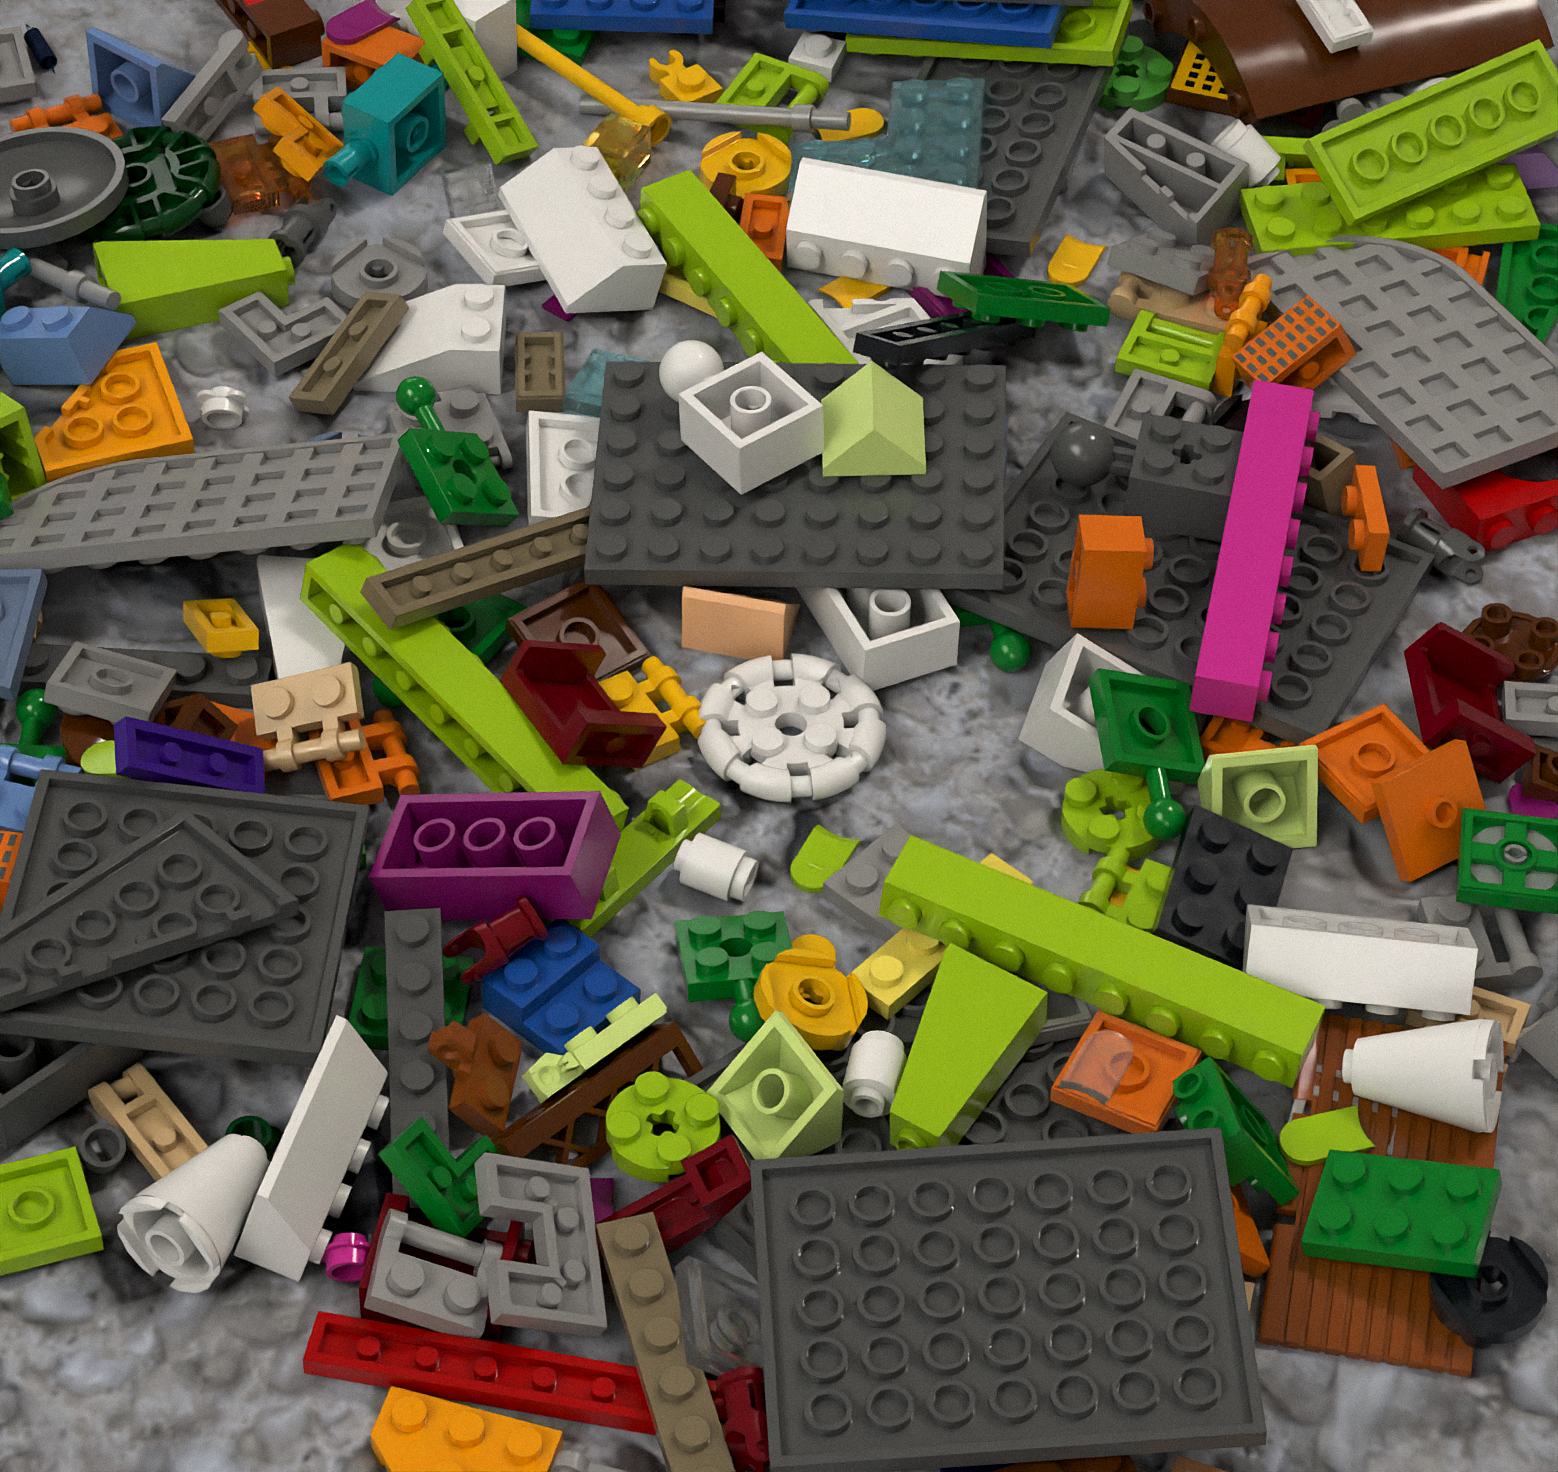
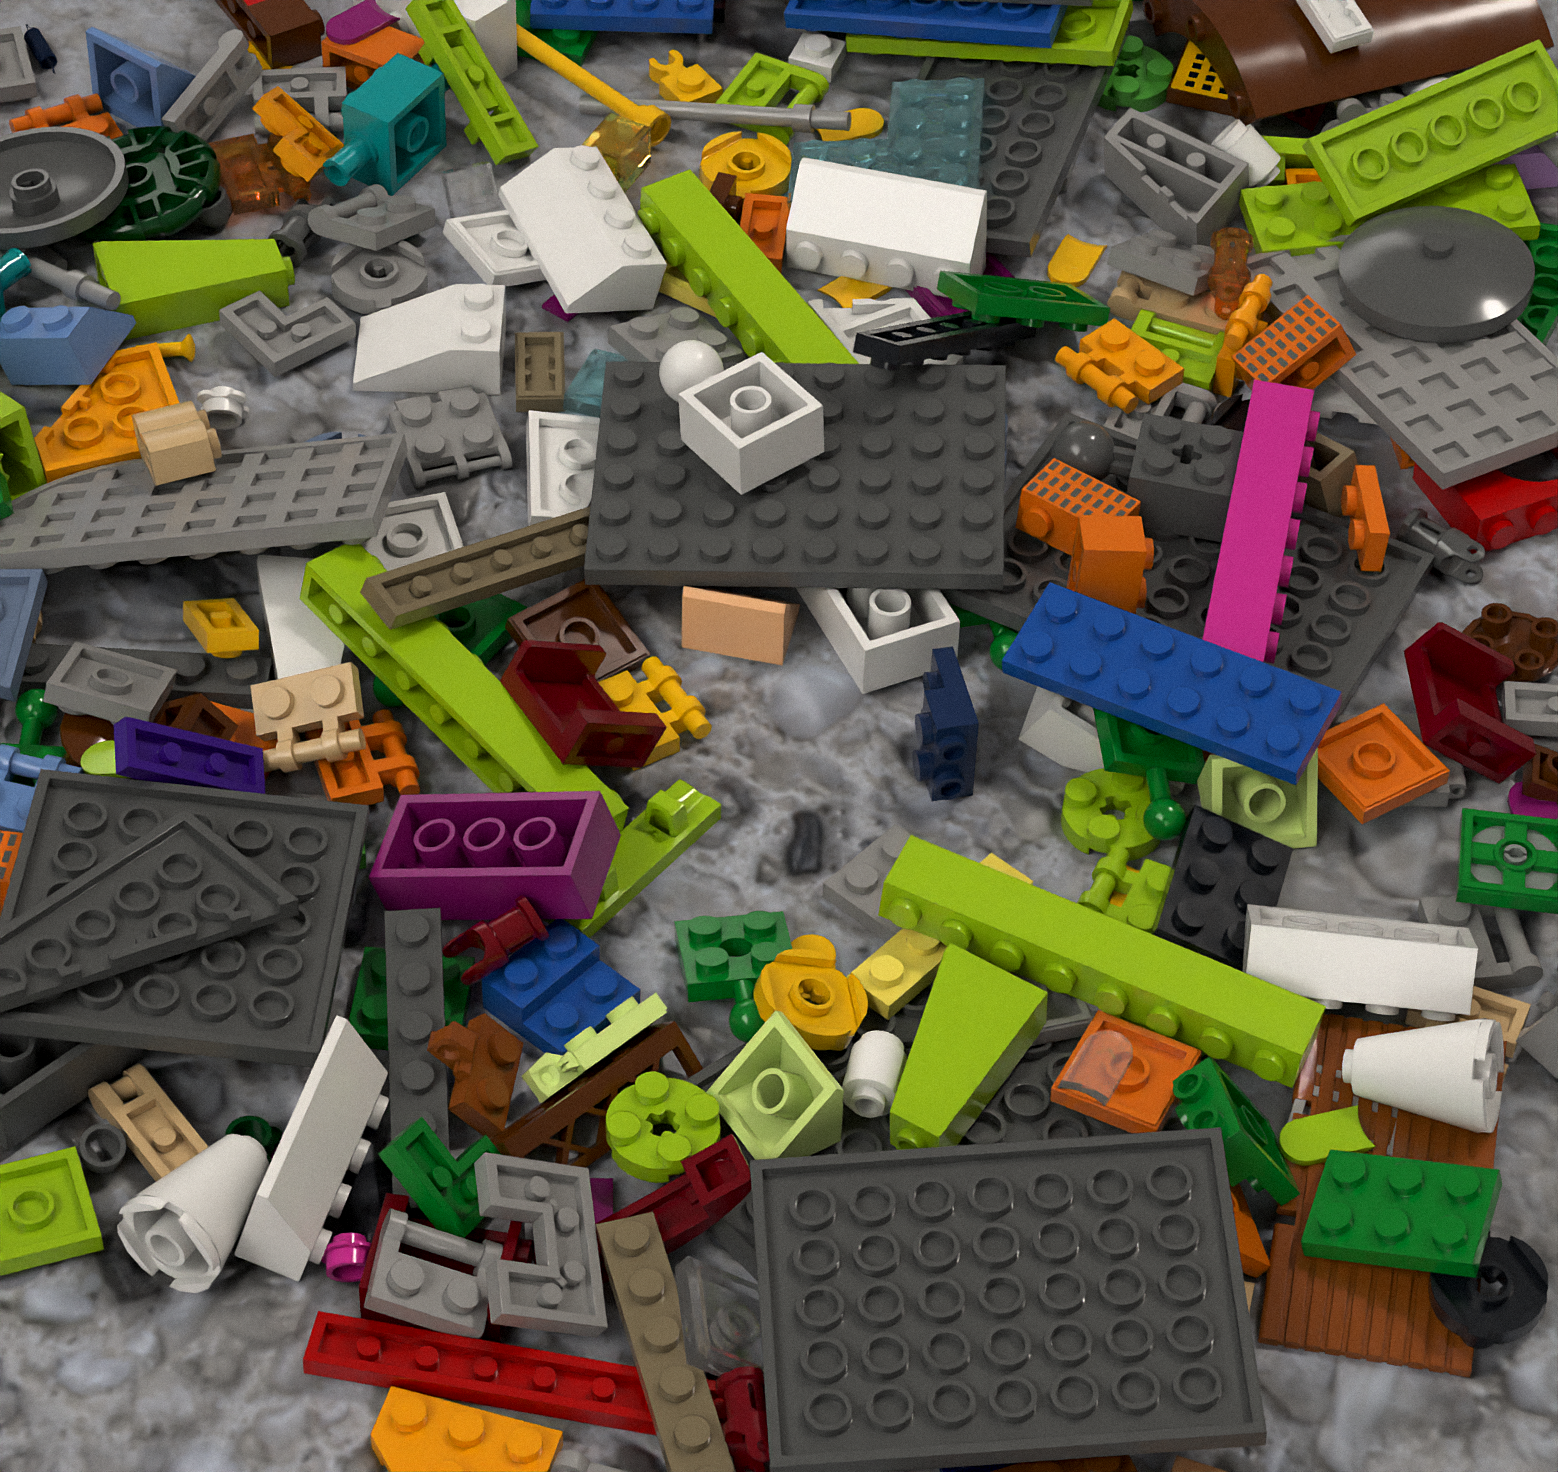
(176, 442): none -> tan brick
(184, 348): none -> yellow piece
(349, 353): dark tan plate -> none
(372, 219): none -> light grey plate
(451, 465): green plate -> none
(652, 336): none -> light grey plate
(716, 868): white brick -> none
(796, 763): white plate -> none
(820, 859): lime piece -> none
(873, 426): yellowish green slope -> none
(946, 730): none -> dark blue plate
(1058, 496): none -> orange brick
(1120, 367): none -> light orange plate
(1172, 683): none -> blue plate
(1424, 807): orange plate -> none
(1436, 274): none -> dark grey dish

